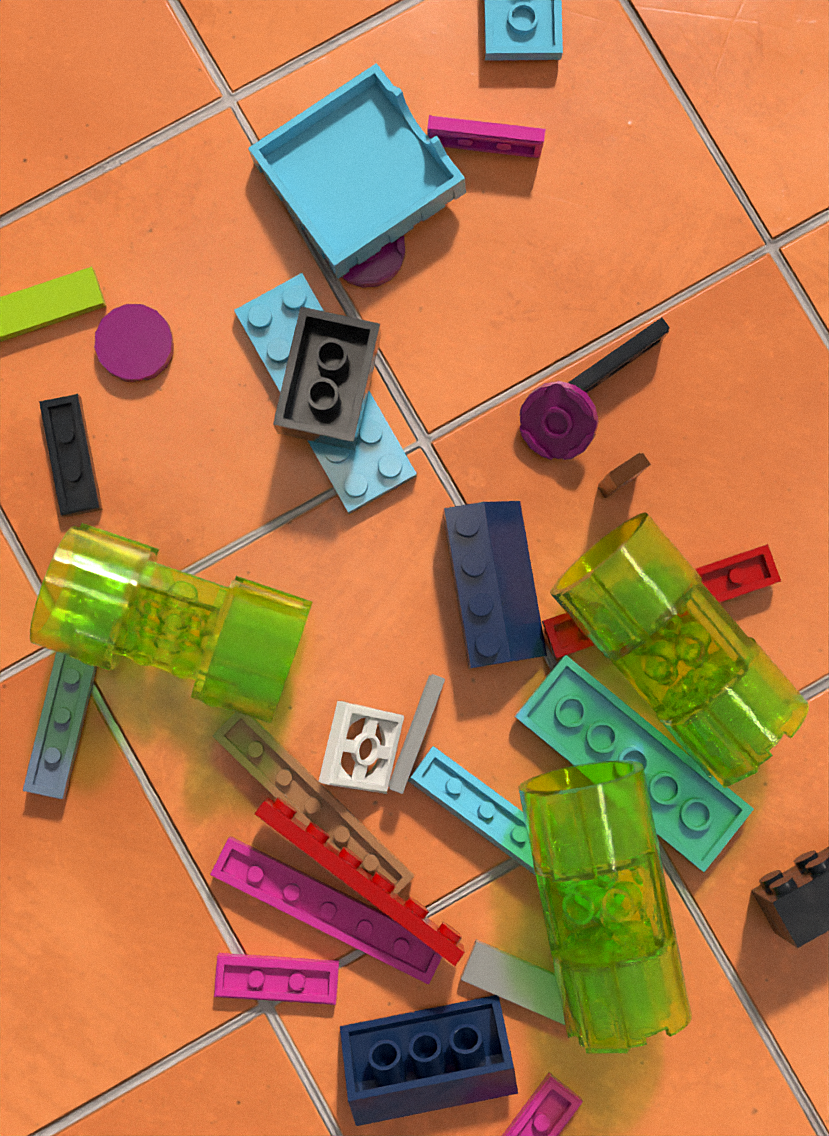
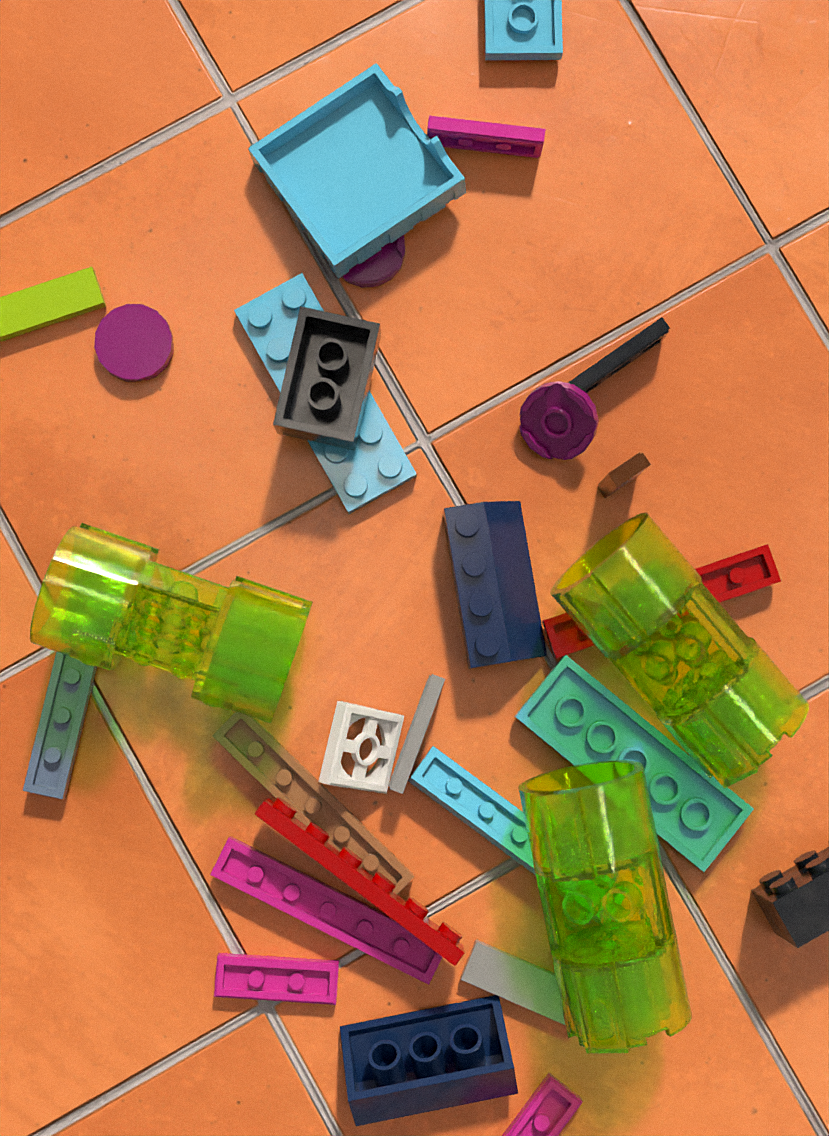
(70, 455): black tile -> none

